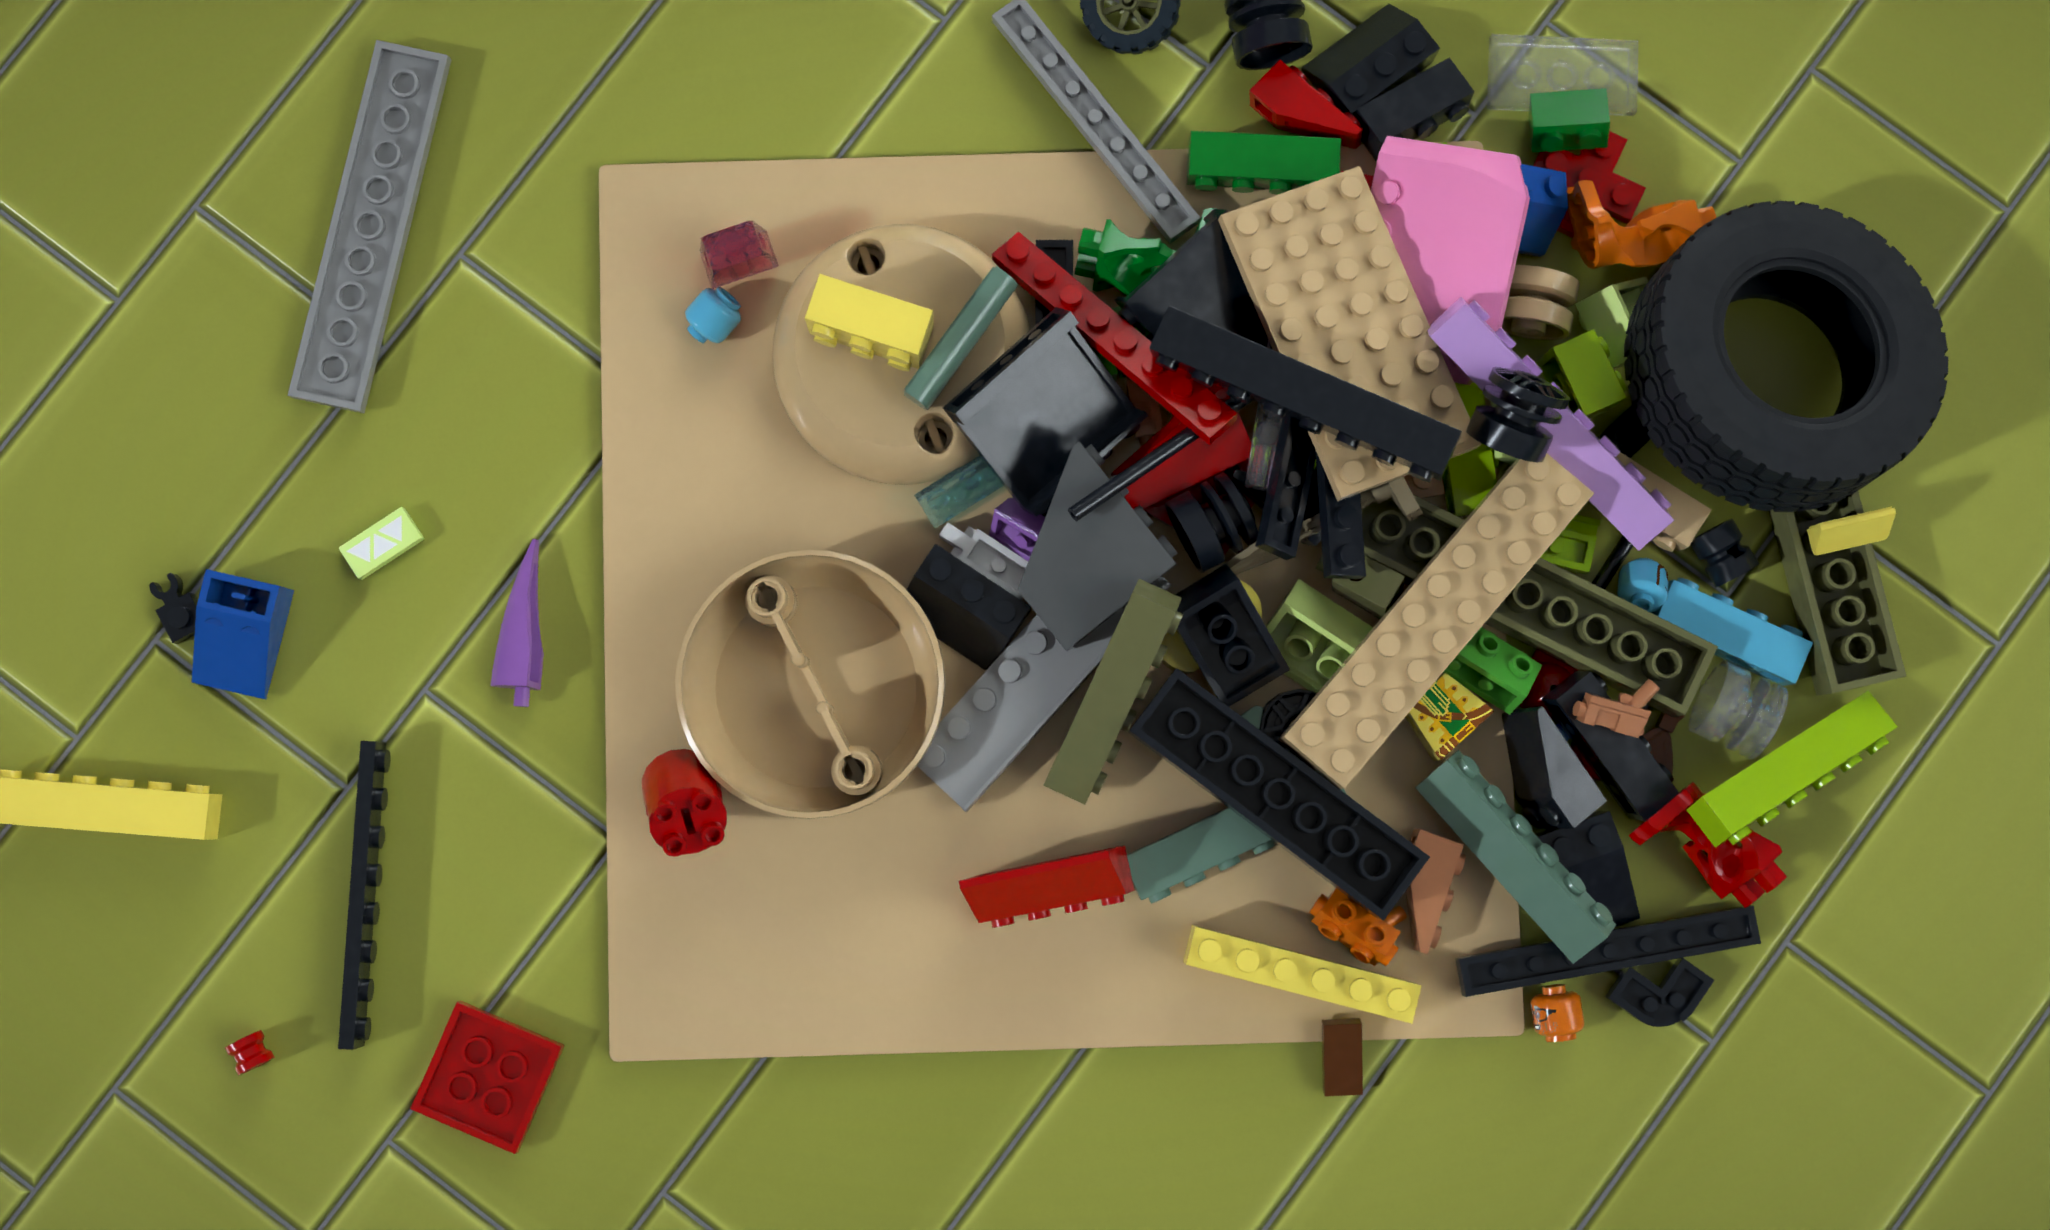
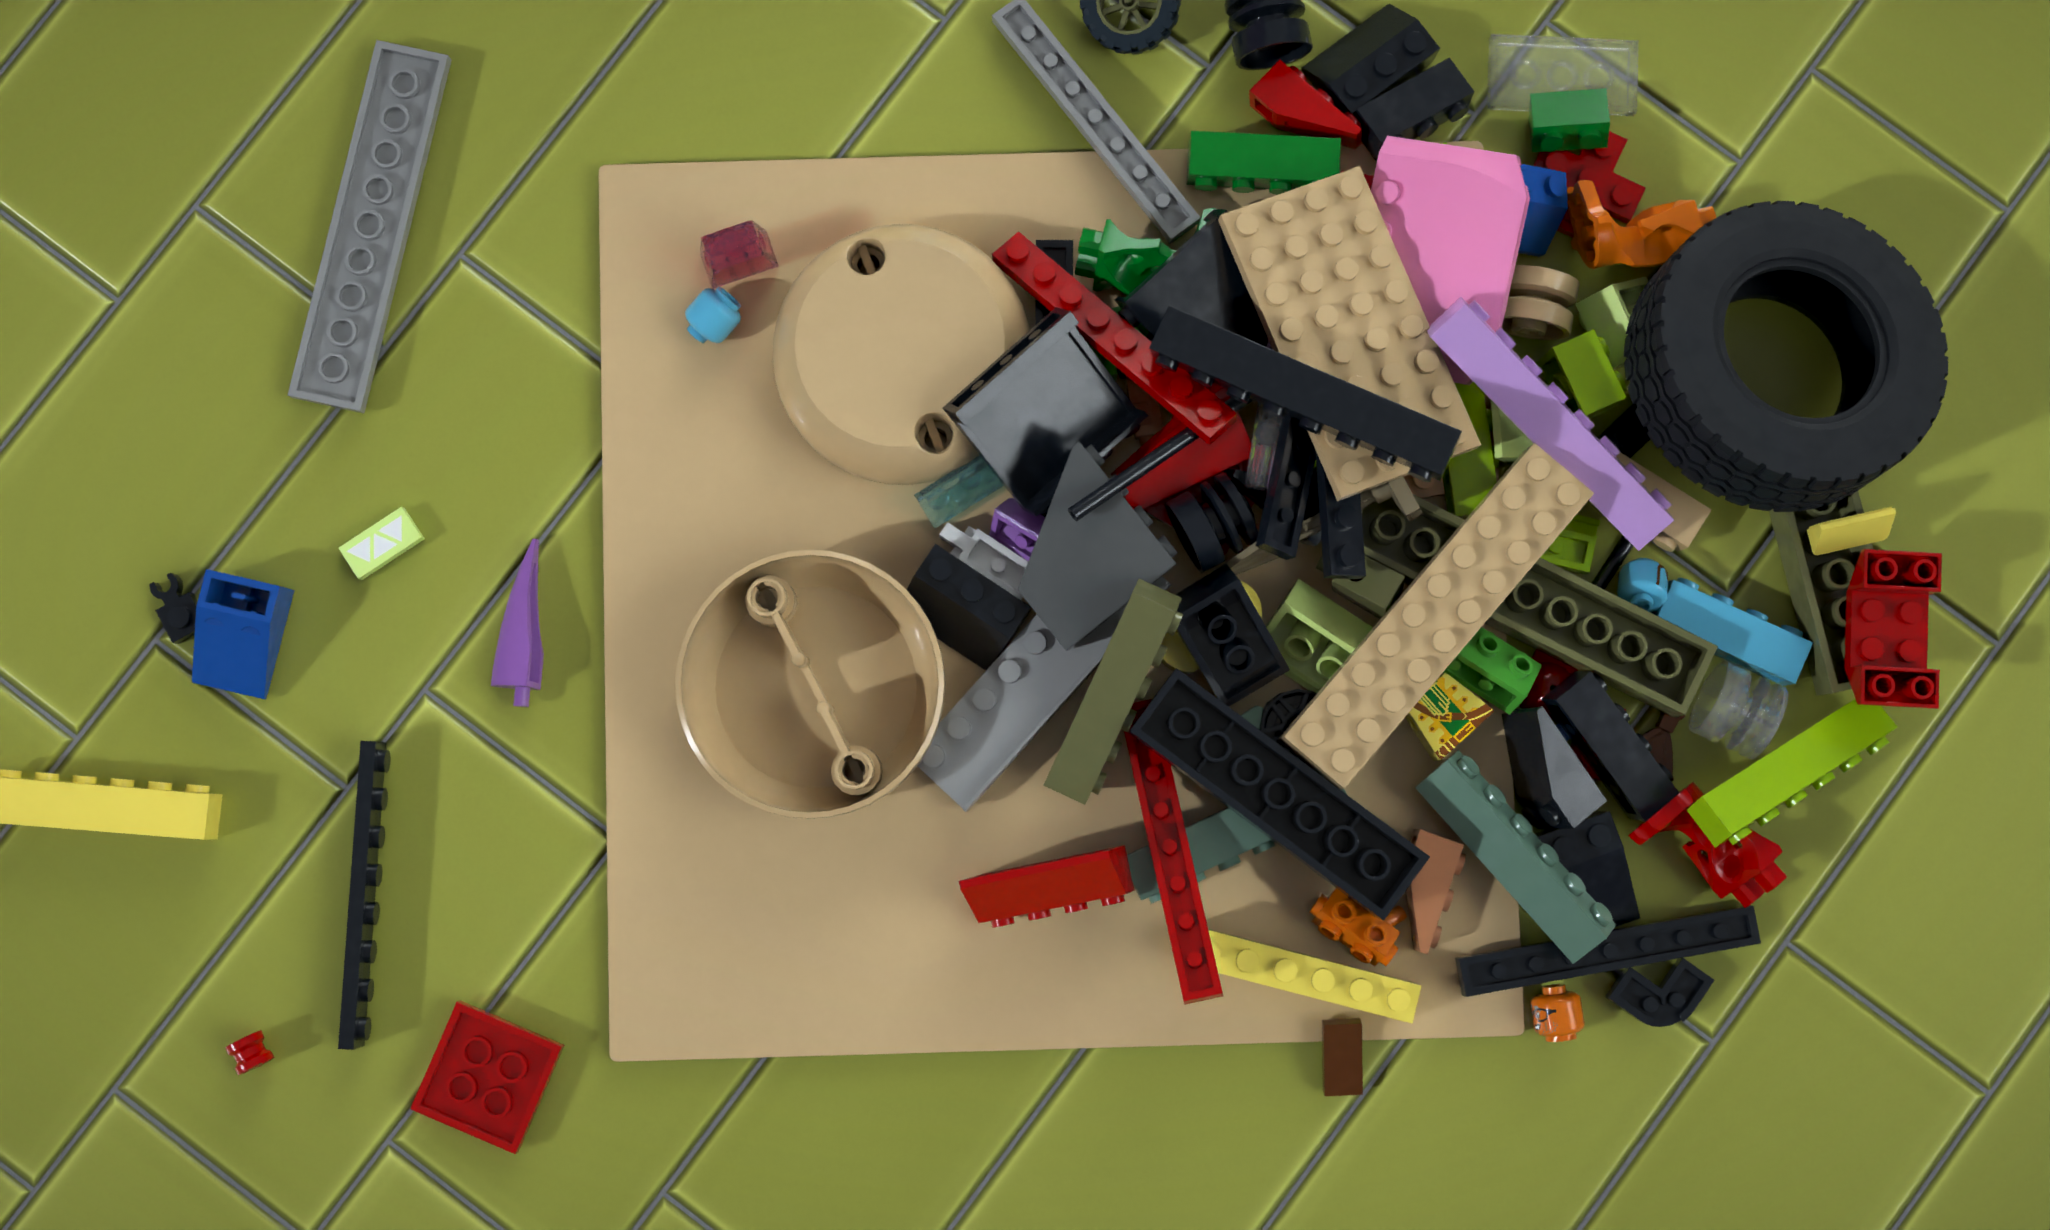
(683, 803): red cylinder -> none
(869, 323): light yellow brick -> none
(960, 338): sand green brick -> none
(1174, 871): none -> red plate
(1520, 406): black wheel -> none
(1621, 716): nougat piece -> none
(1724, 552): black wheel -> none
(1890, 628): none -> red slope

